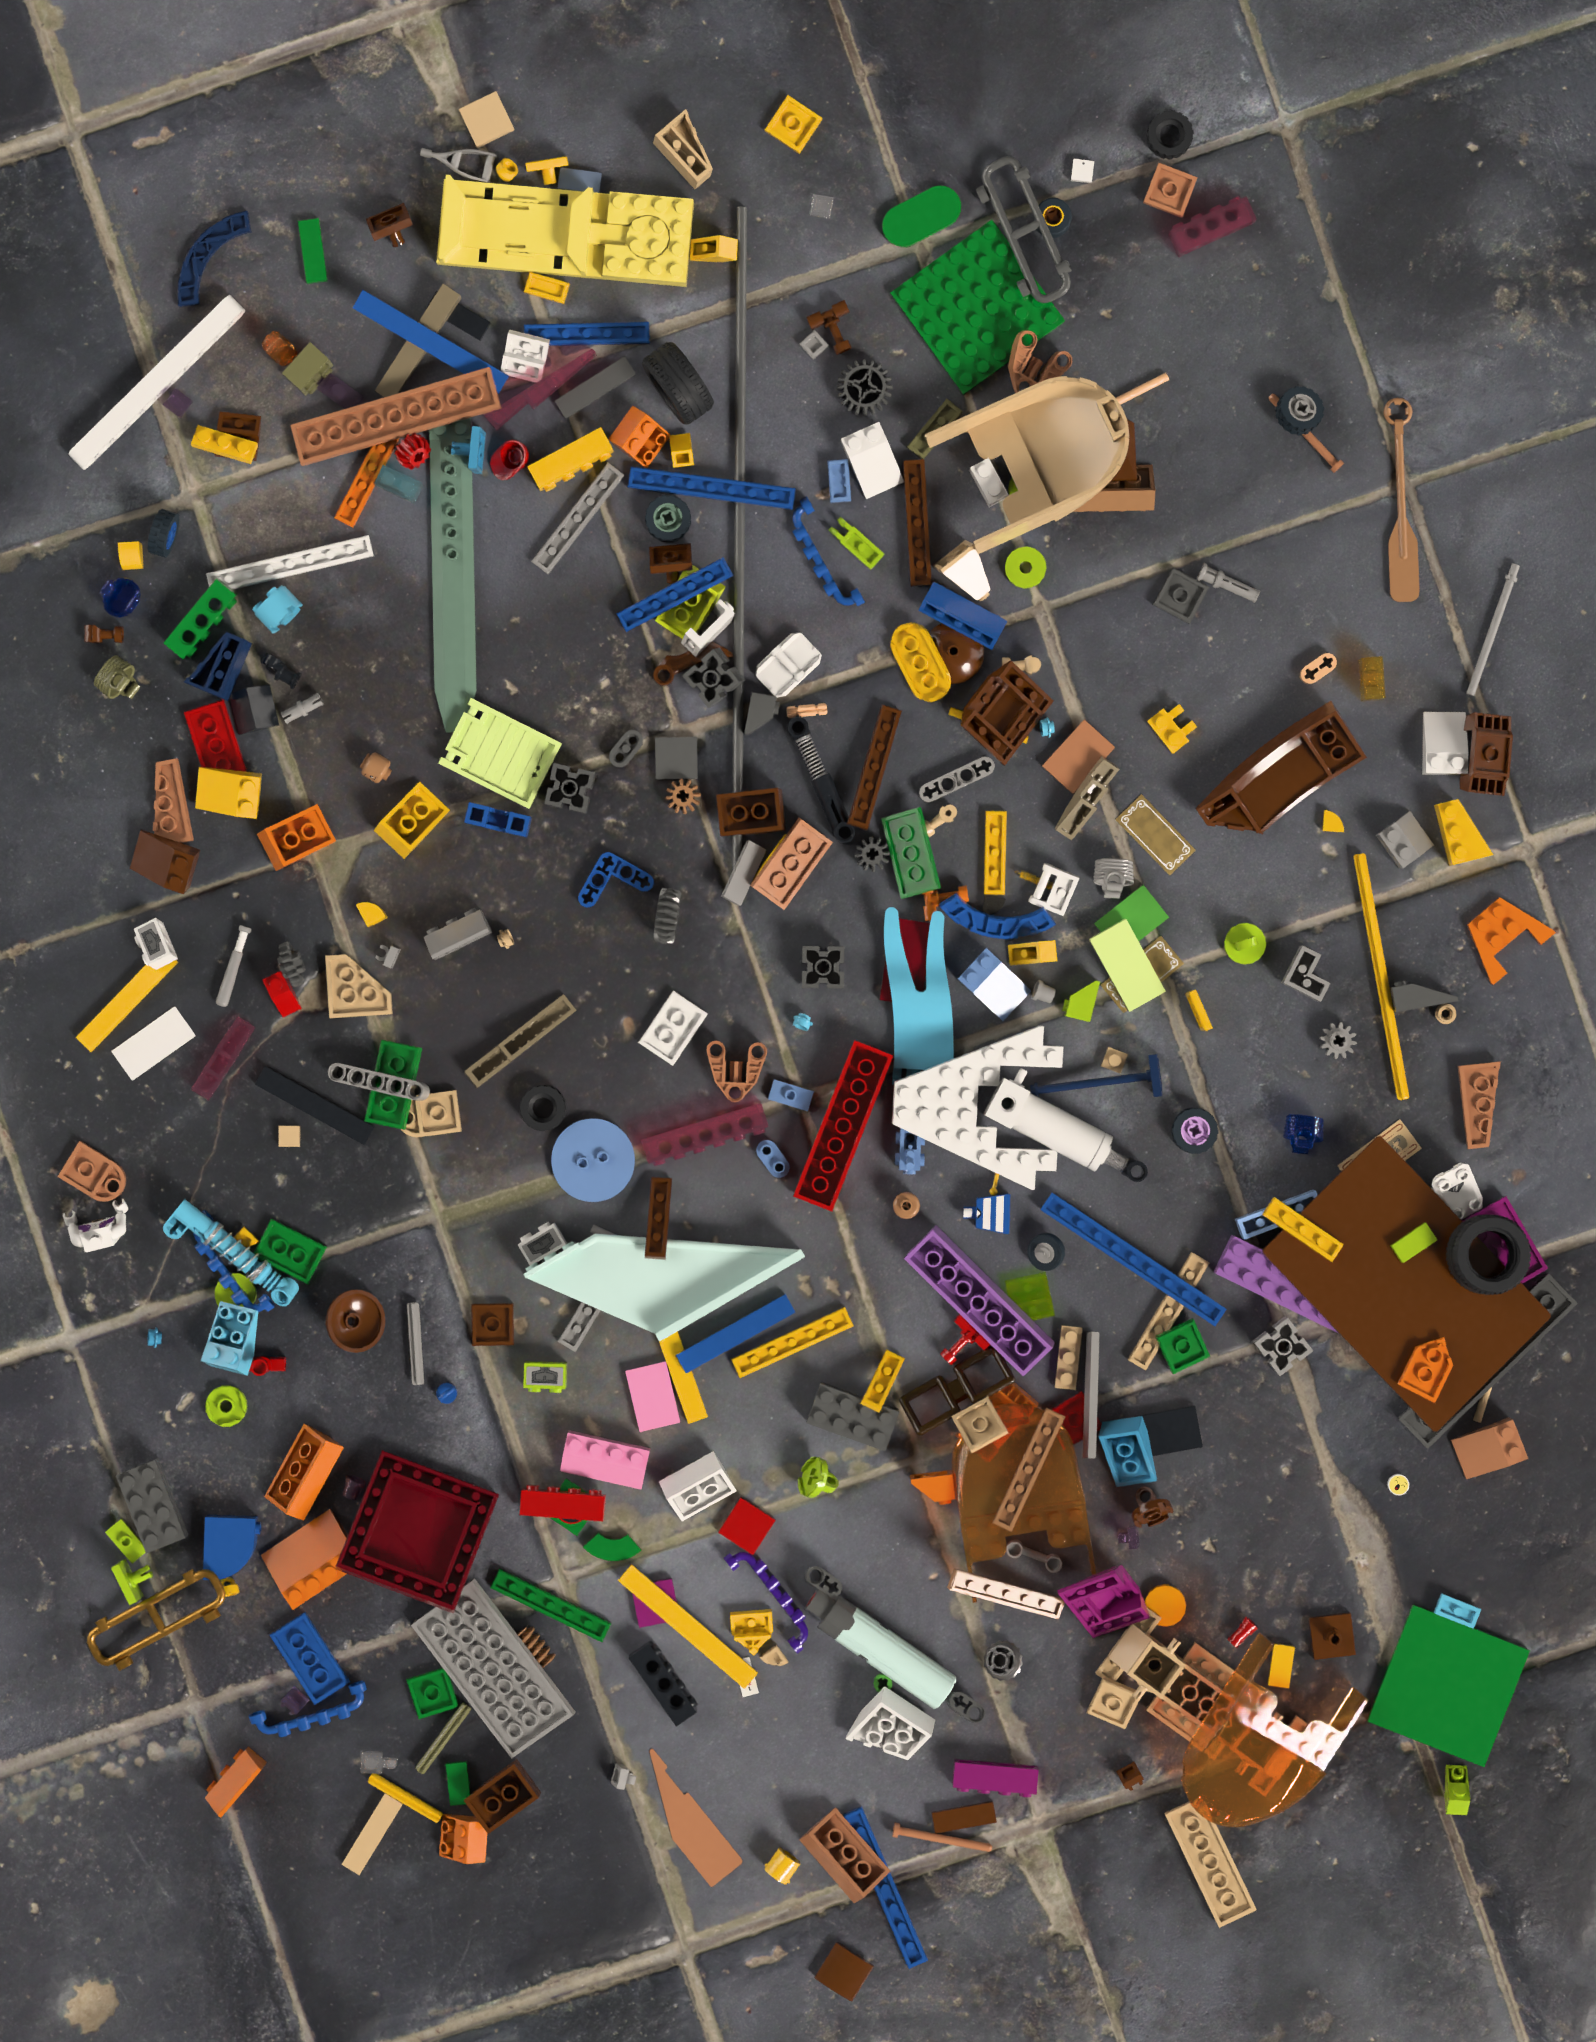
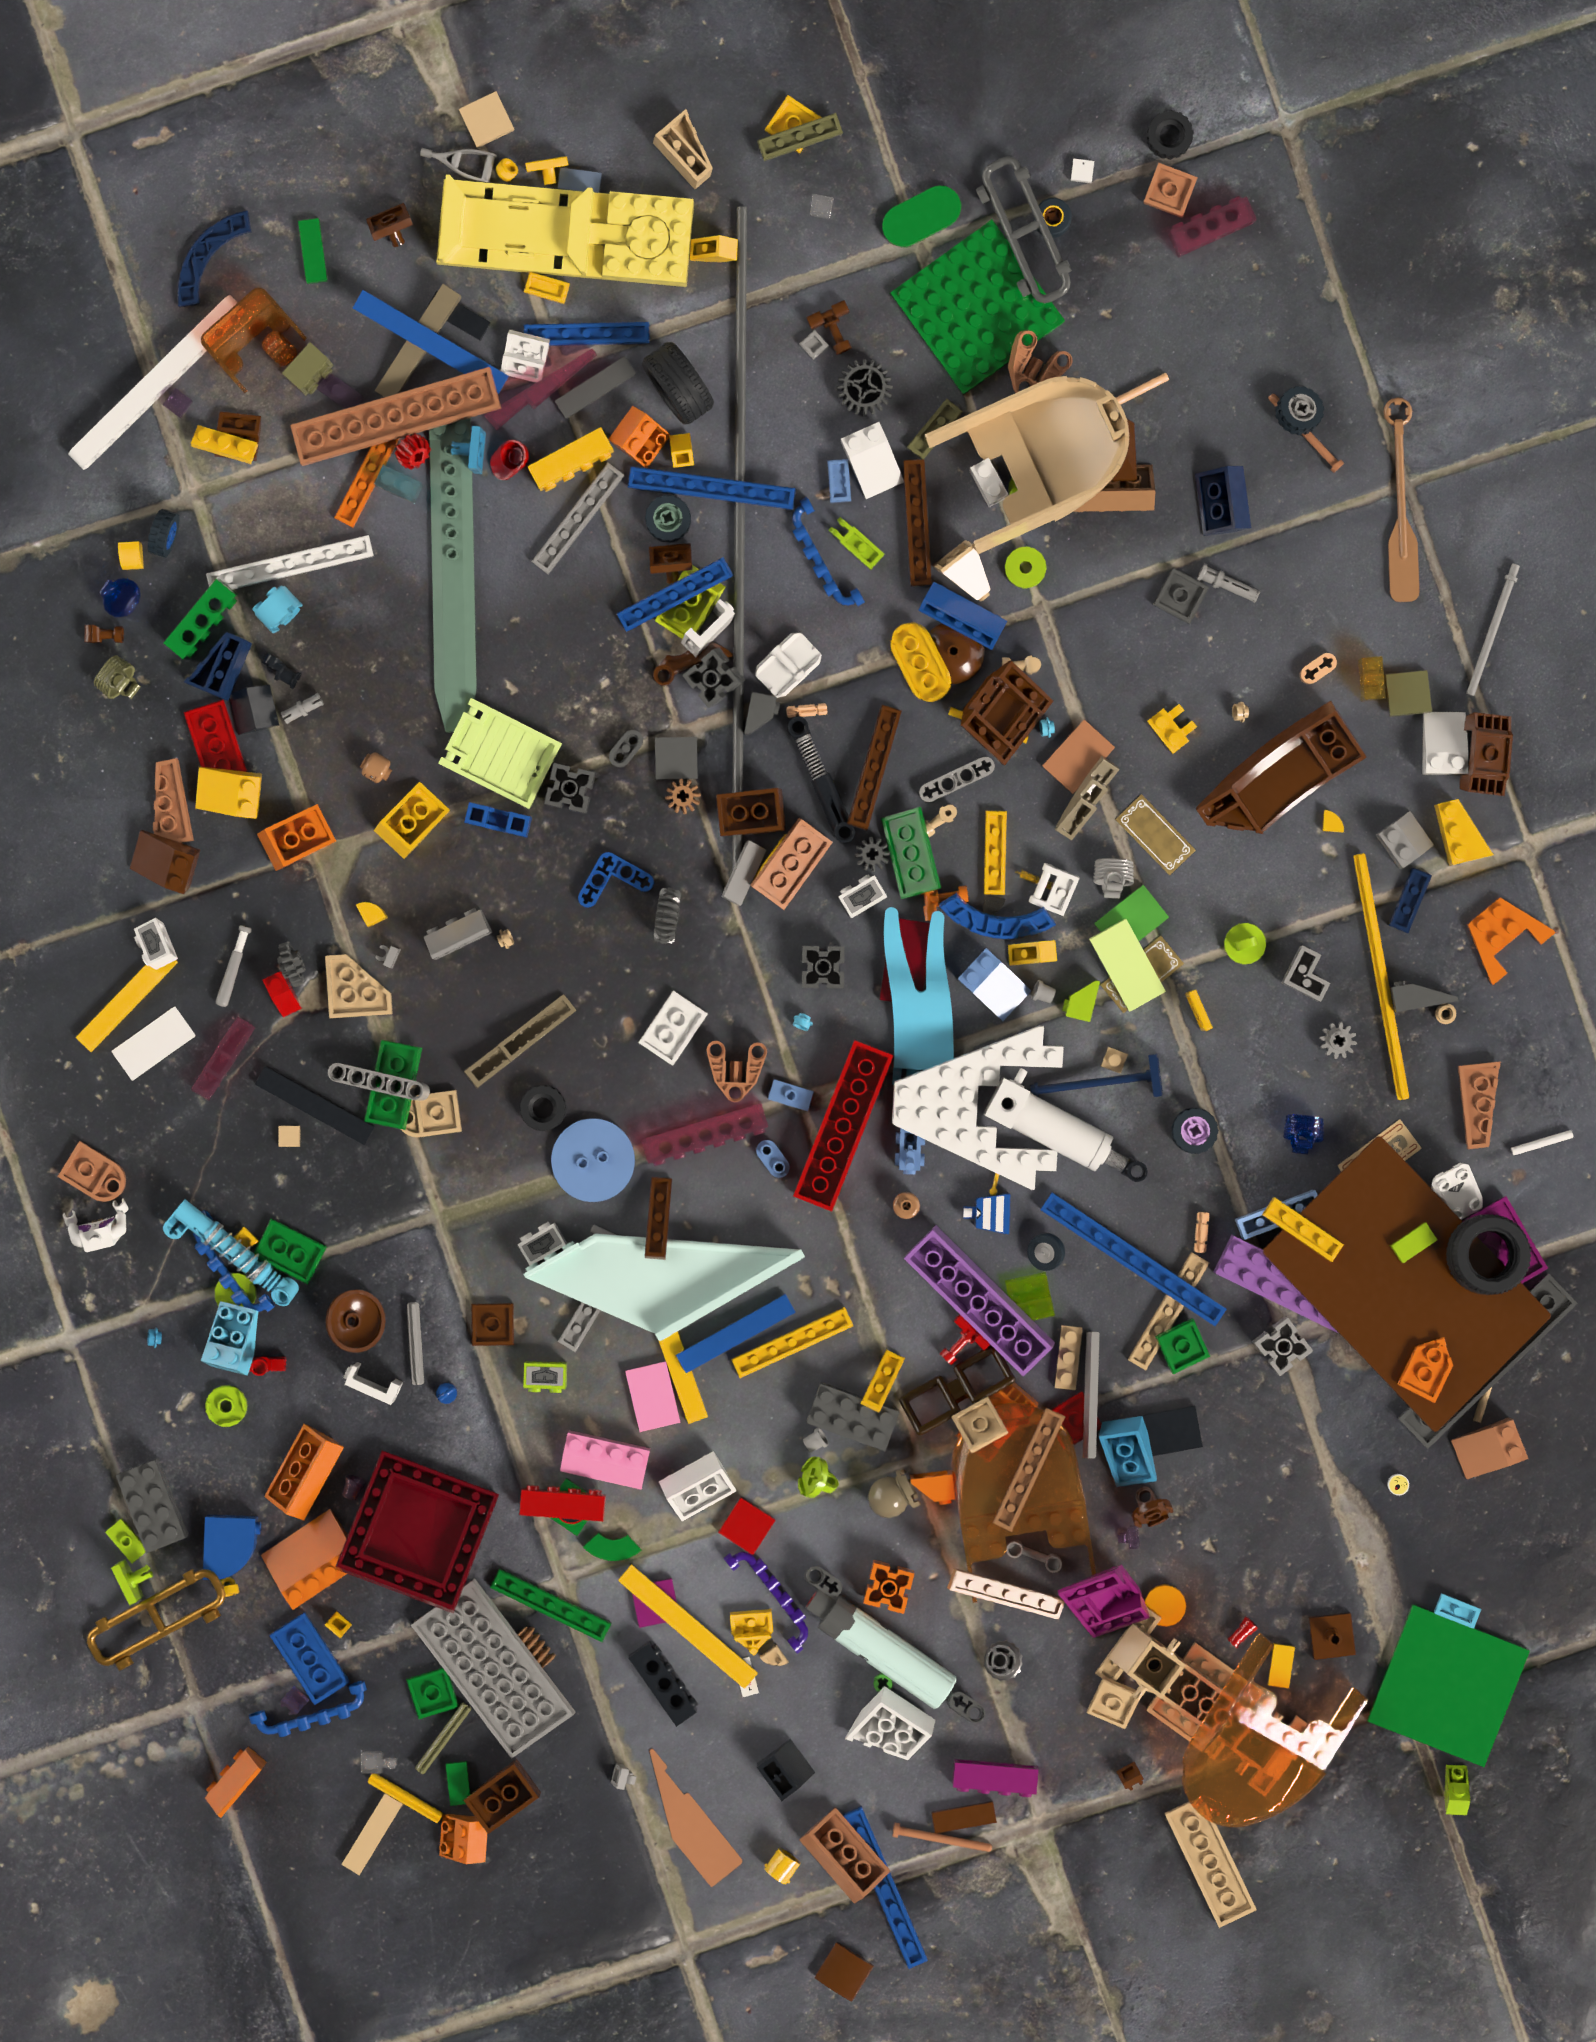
(241, 326): none -> clear orange windscreen
(338, 1624): none -> yellow slope
(371, 1388): none -> white panel
(785, 1769): none -> black slope
(799, 137): none -> olive tile
(815, 1440): none -> light grey piece
(862, 896): none -> brick
(891, 1495): none -> dark tan tile
(895, 1597): none -> orange brick
(1201, 1232): none -> light nougat axle
(1223, 500): none -> dark blue slope
(1240, 712): none -> tan plate
(1408, 693): none -> olive tile
(1410, 900): none -> dark blue tile
(1541, 1142): none -> white bar

